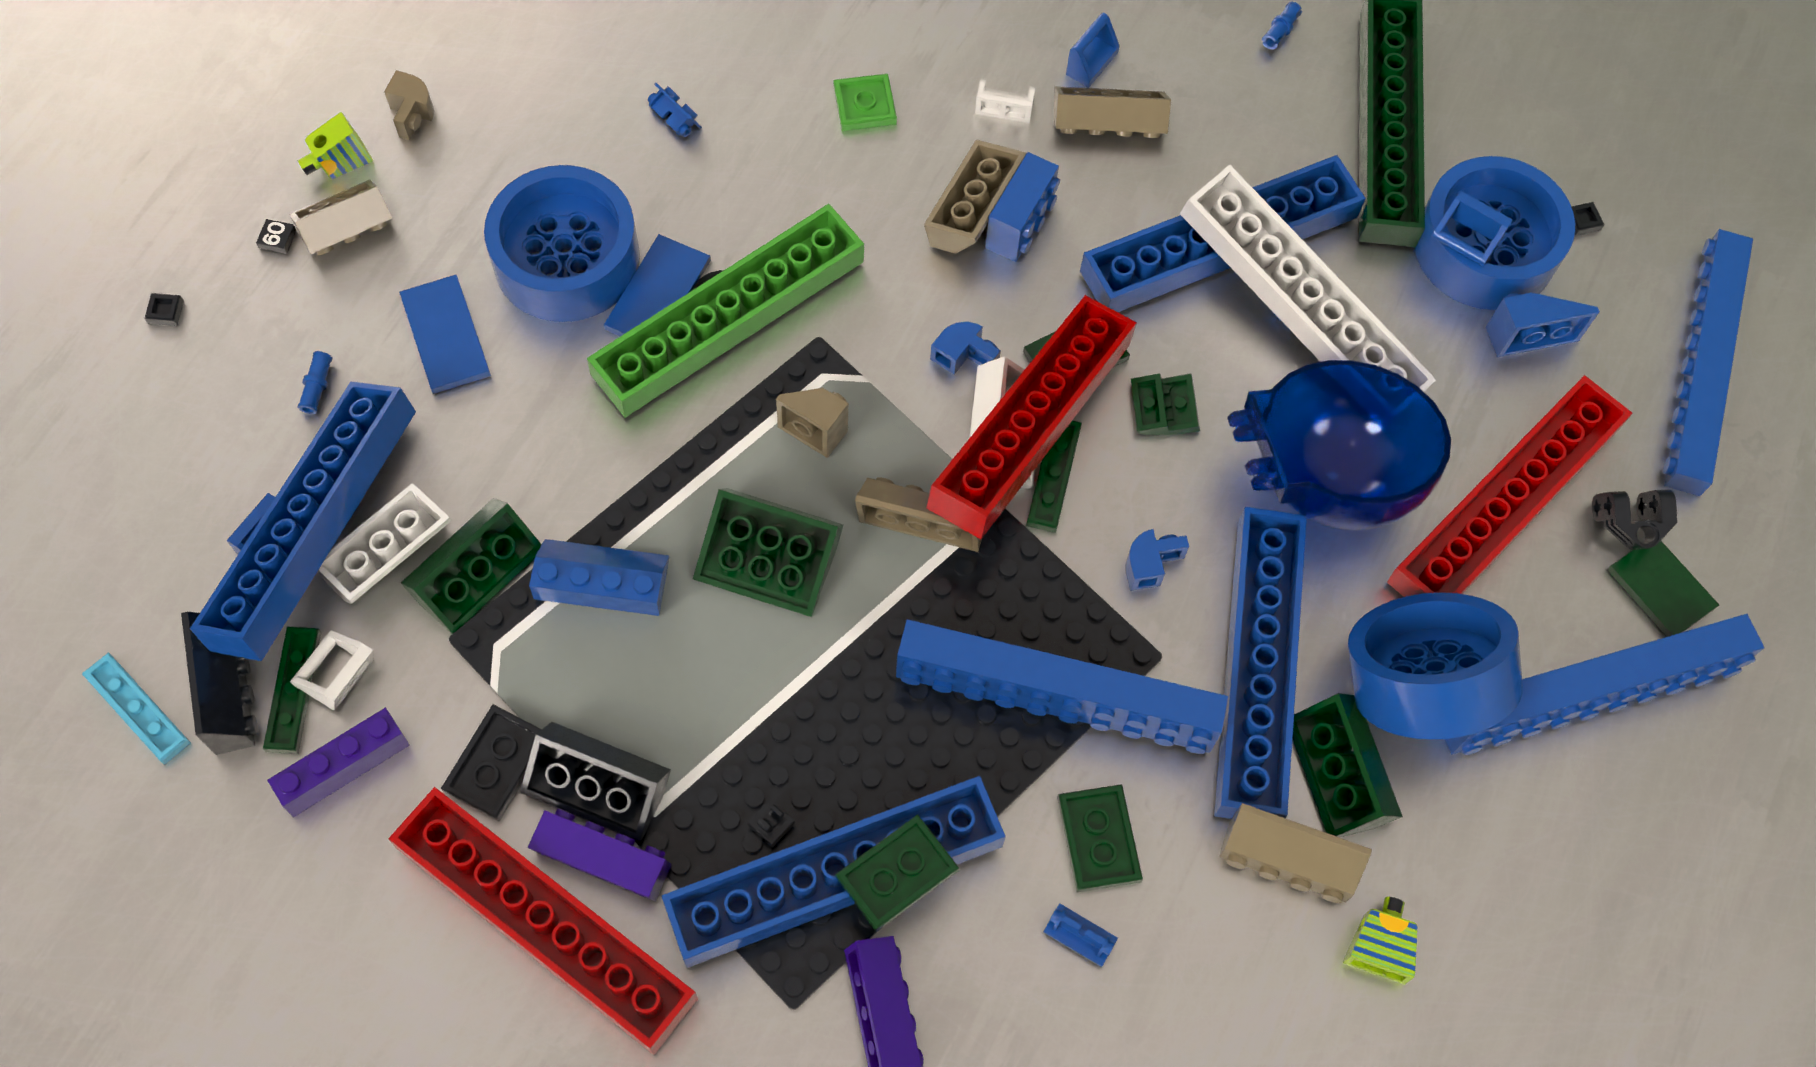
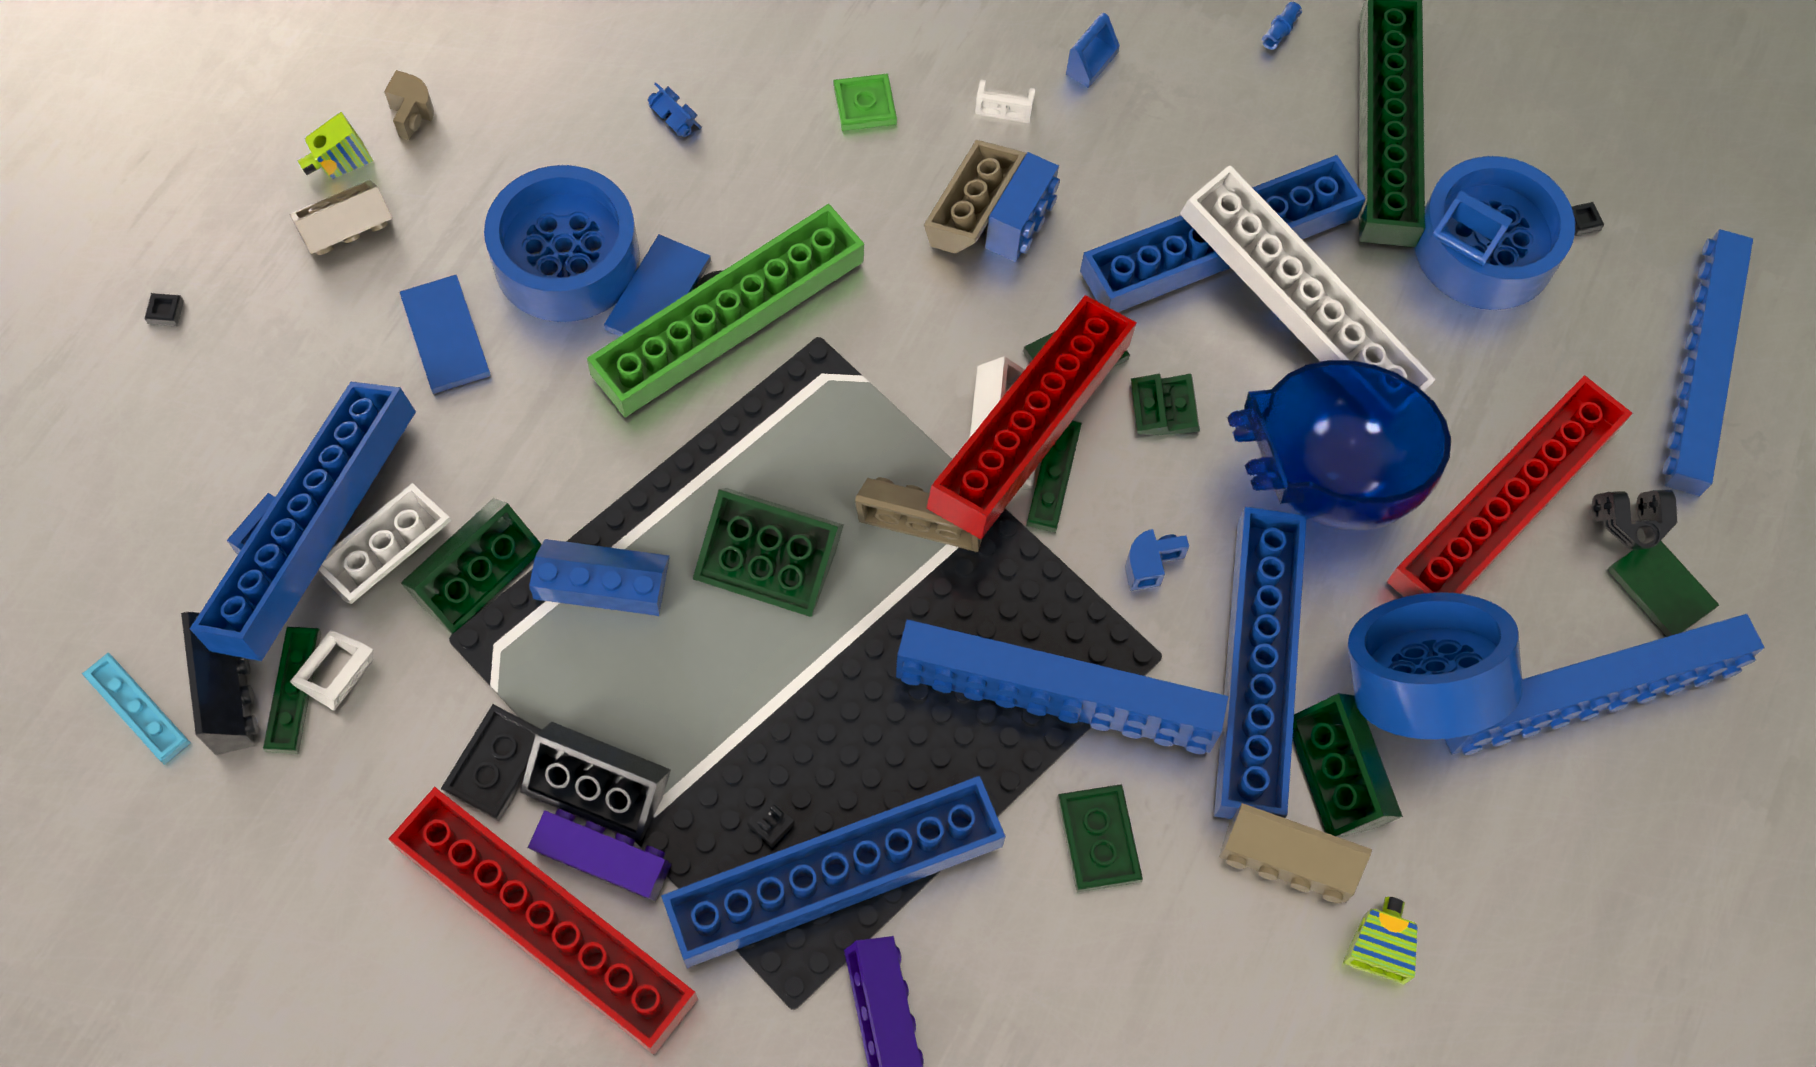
(276, 236): black tile -> none
(315, 382): blue pin -> none
(338, 762): dark purple brick -> none
(814, 418): dark tan slope -> none
(897, 872): dark green tile -> none
(961, 342): blue brick -> none
(1080, 935): blue hinge -> none
(1111, 110): dark tan slope -> none
(1537, 323): blue slope -> none

